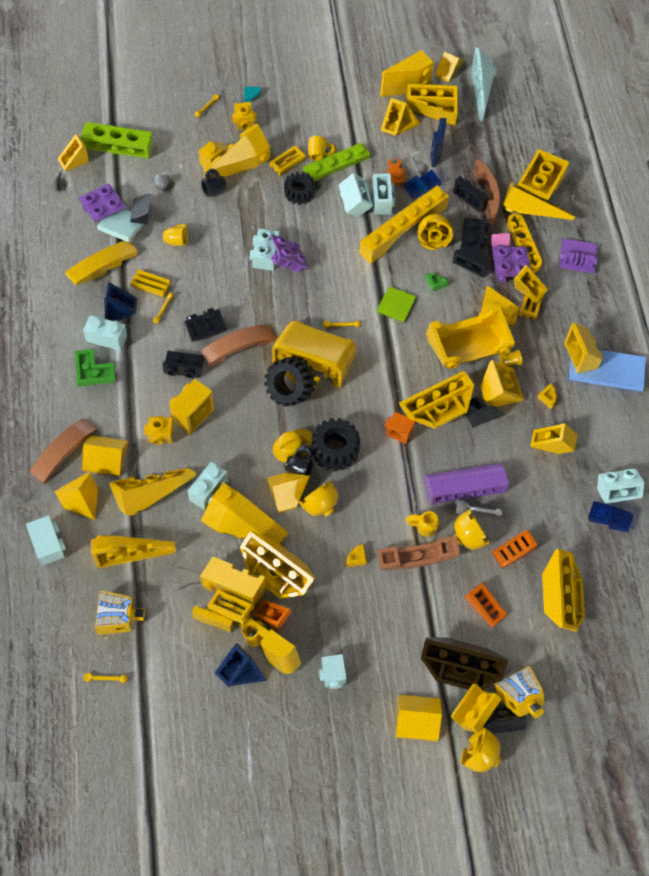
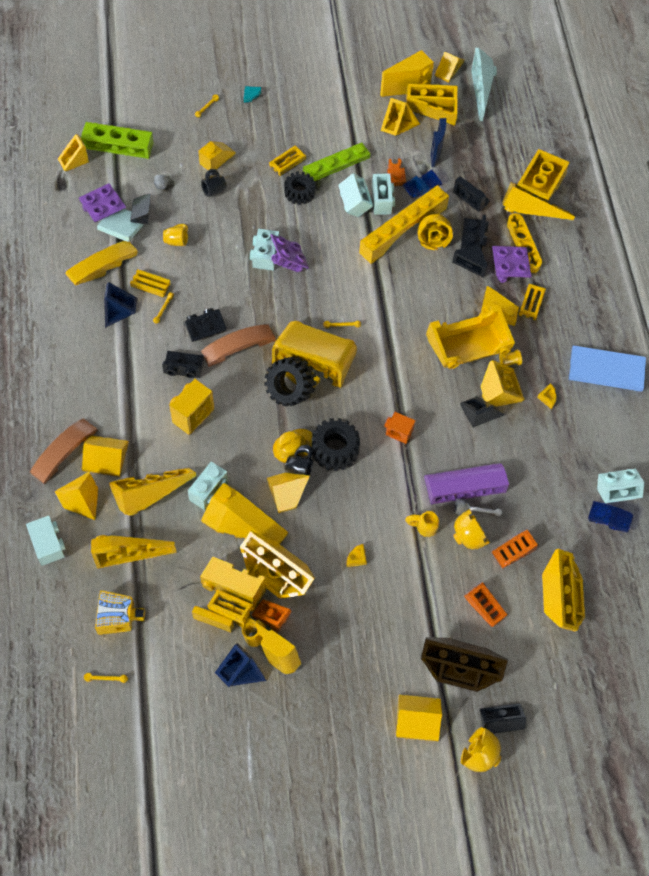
(92, 374): bright green plate -> none
(105, 332): light aqua brick -> none
(159, 430): yellow brick -> none
(243, 119): yellow brick -> none
(244, 154): yellow wedge -> none
(317, 148): yellow piece -> none
(321, 500): yellow cylinder -> none
(333, 671): light aqua brick -> none
(396, 304): lime piece -> none
(418, 556): nougat slope -> none
(436, 282): bright green tile -> none
(440, 402): yellow wedge -> none
(475, 709): yellow bracket -> none
(485, 176): nougat slope -> none
(500, 240): bright pink slope -> none
(522, 693): torso -> none
(529, 284): yellow slope -> none
(554, 439): yellow slope -> none
(578, 256): medium lavender hinge -> none
(582, 348): yellow slope -> none

